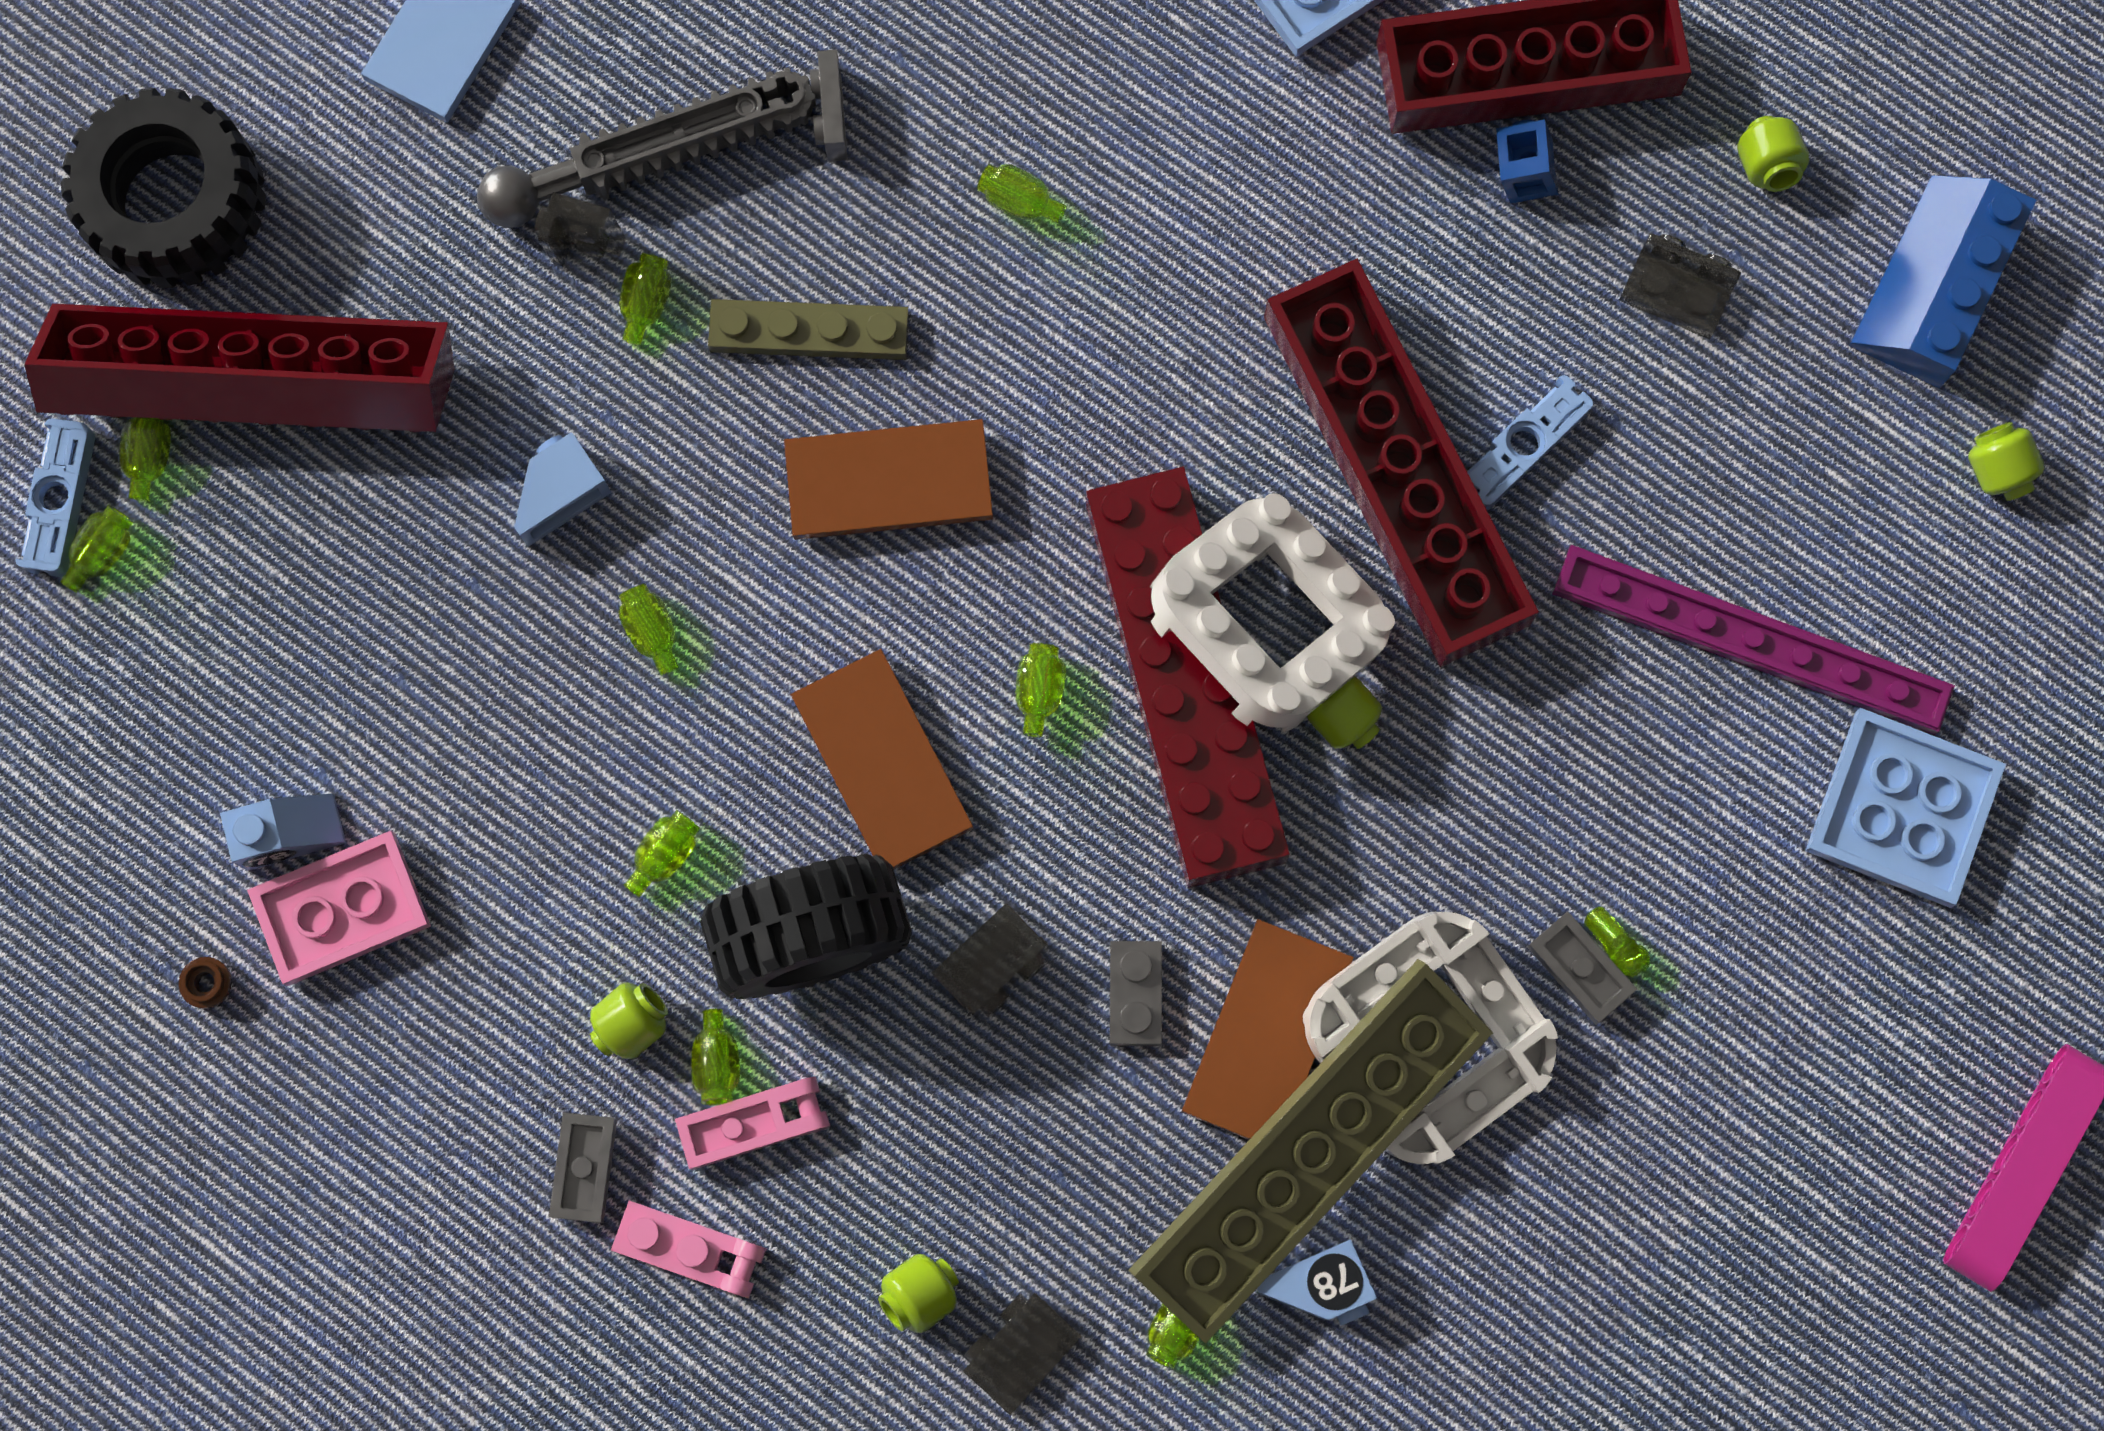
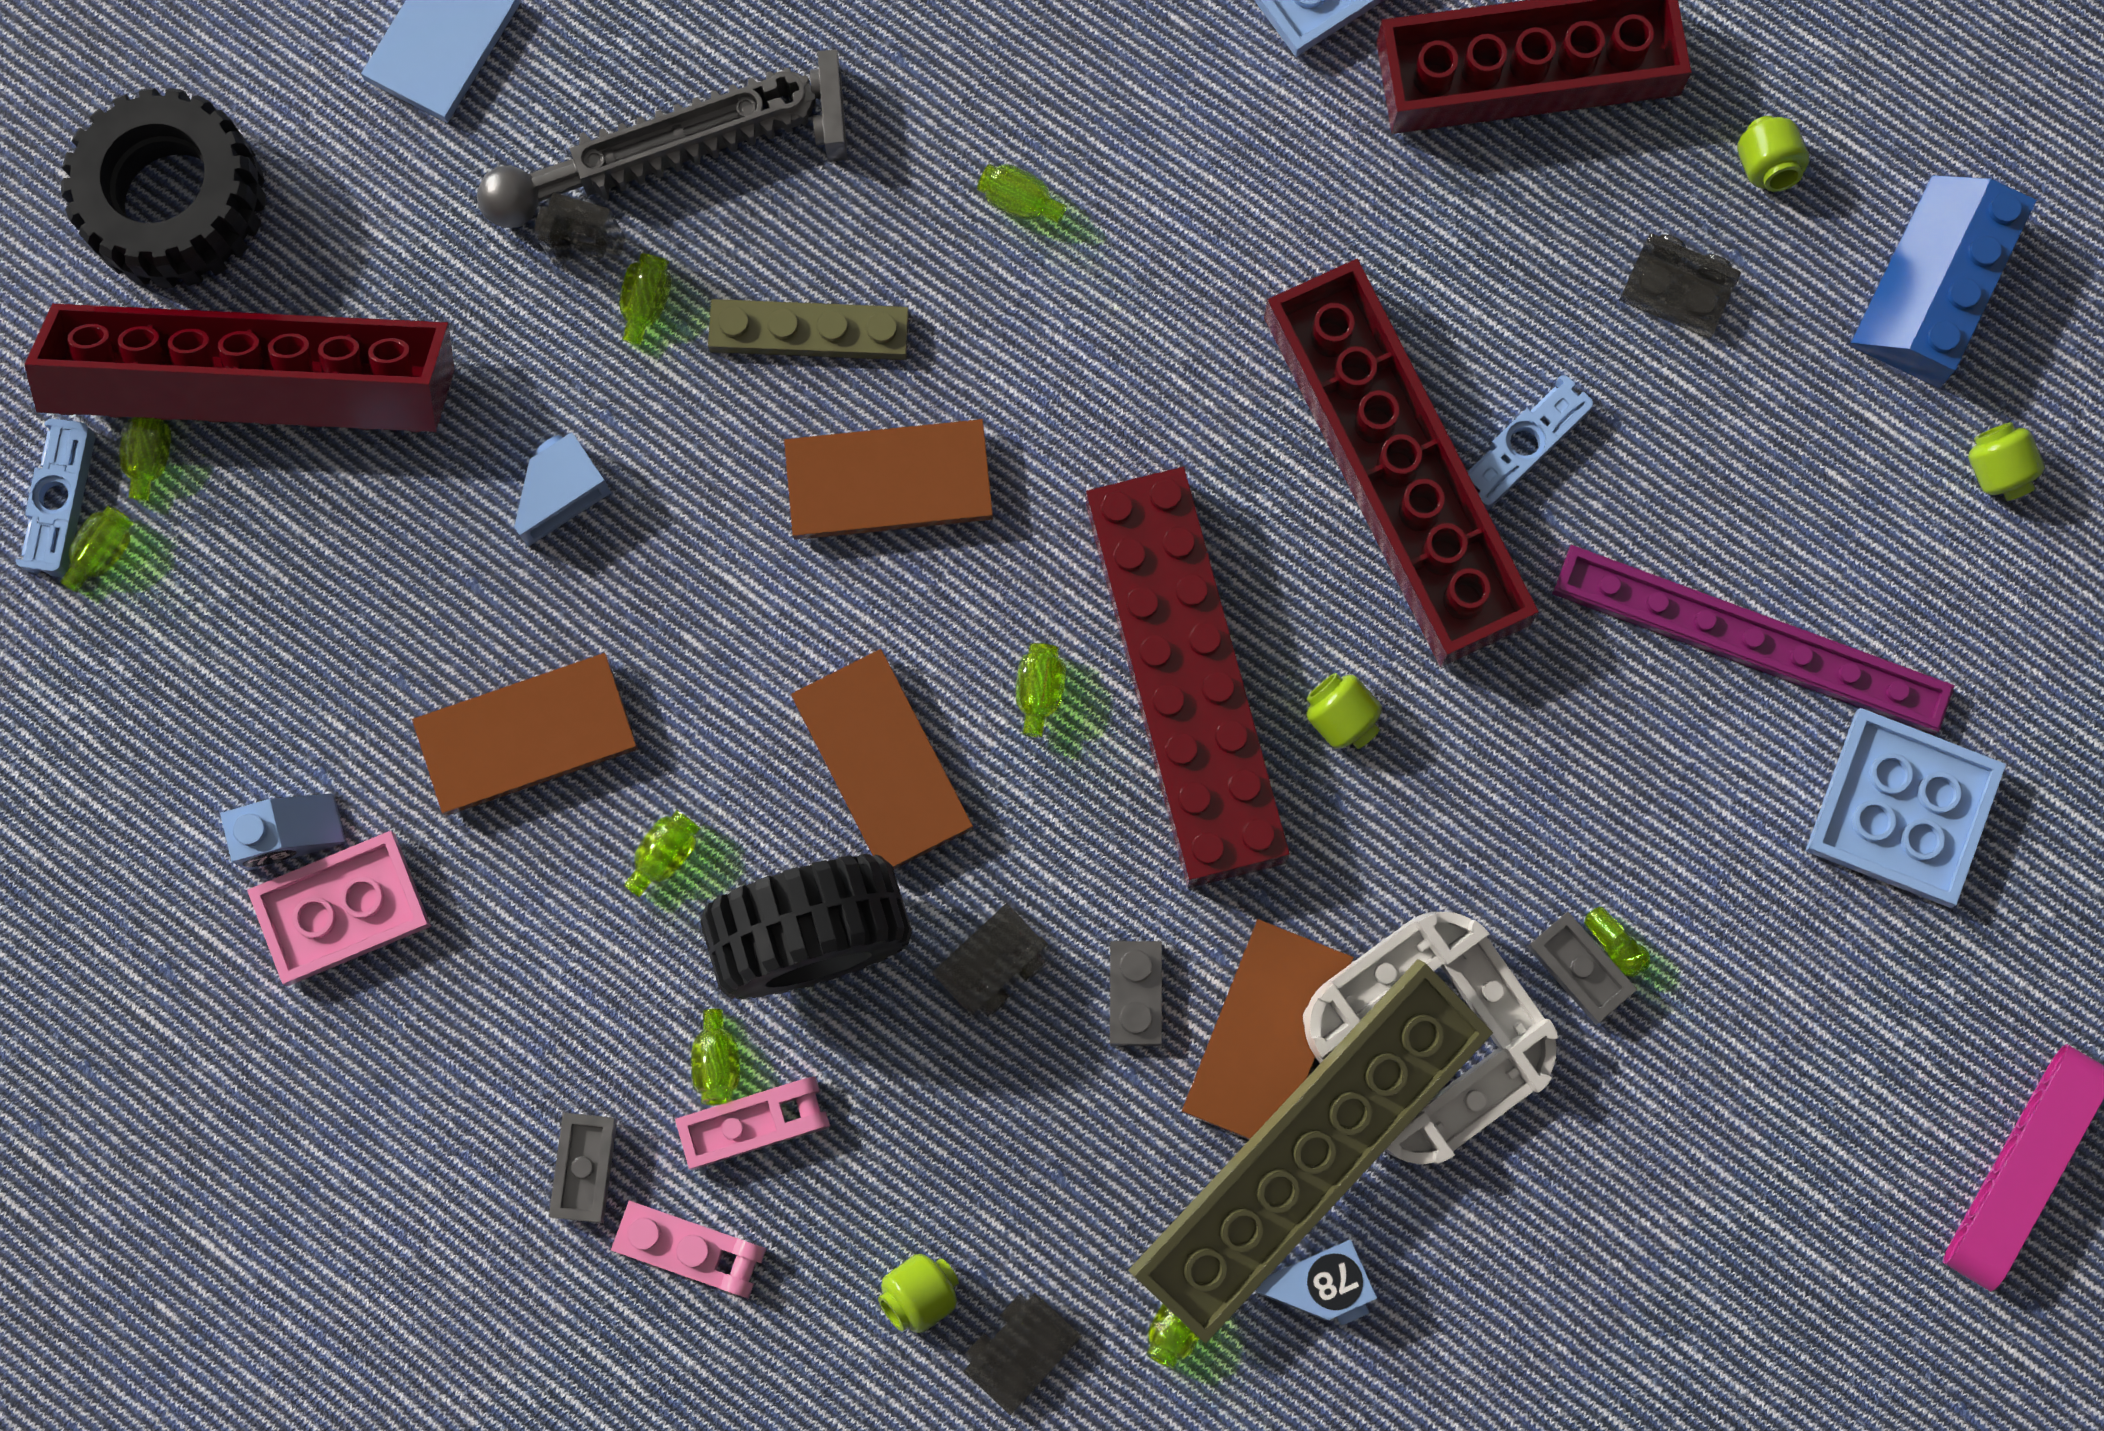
(190, 979): reddish brown plate -> none
(524, 734): none -> dark orange tile
(628, 1020): lime head -> none
(648, 626): clear neon green plant -> none
(1263, 689): white plate -> none
(1527, 161): blue brick -> none

